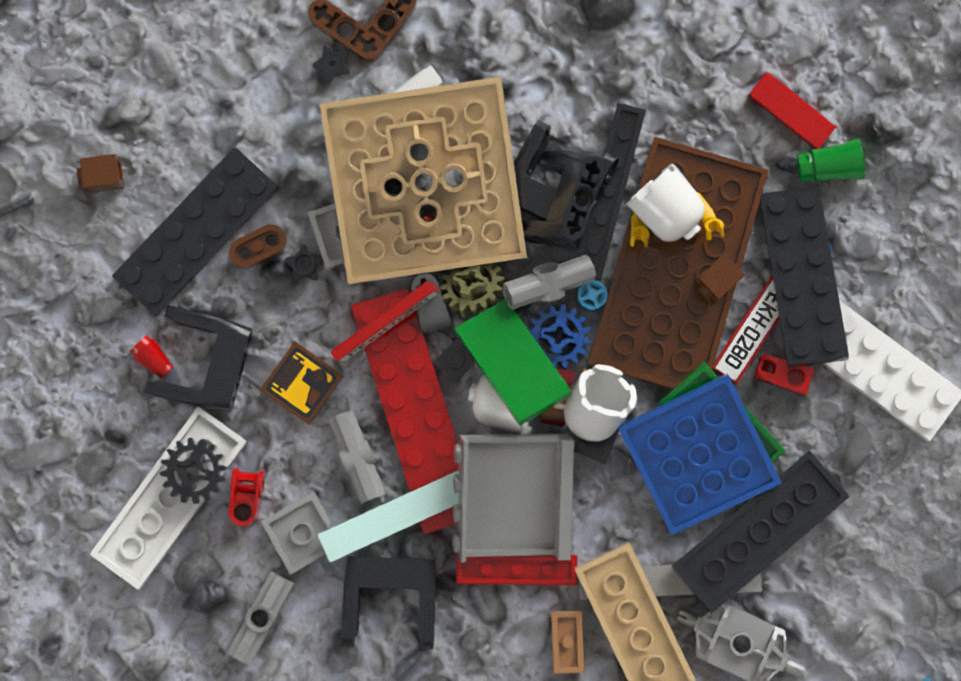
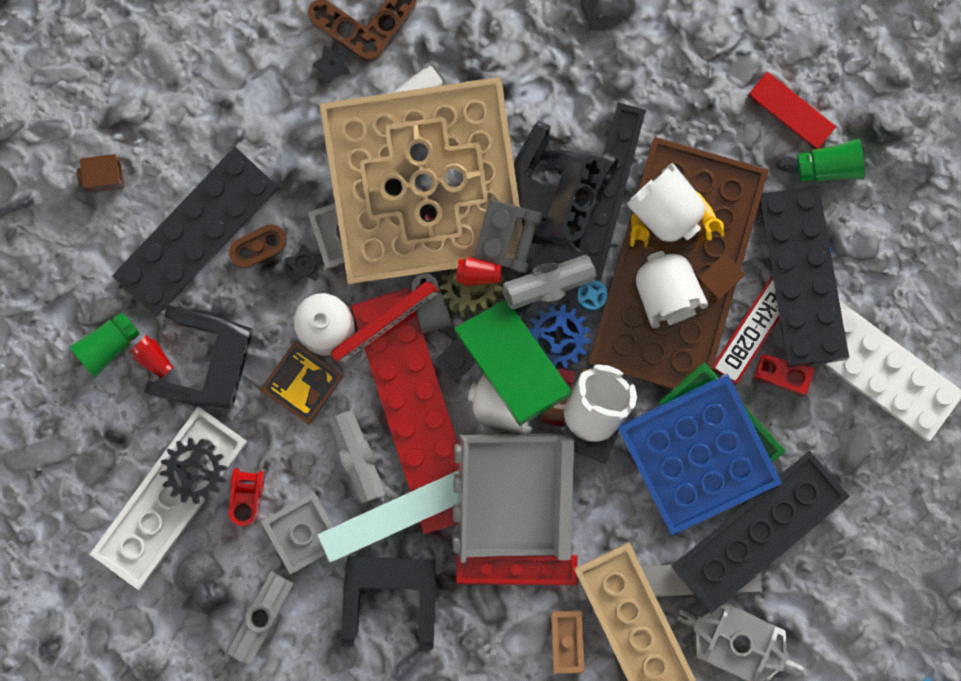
(105, 343): none -> green plant
(323, 323): none -> white cylinder
(477, 272): none -> red cone
(497, 233): none -> dark grey plate
(669, 289): none -> white cylinder

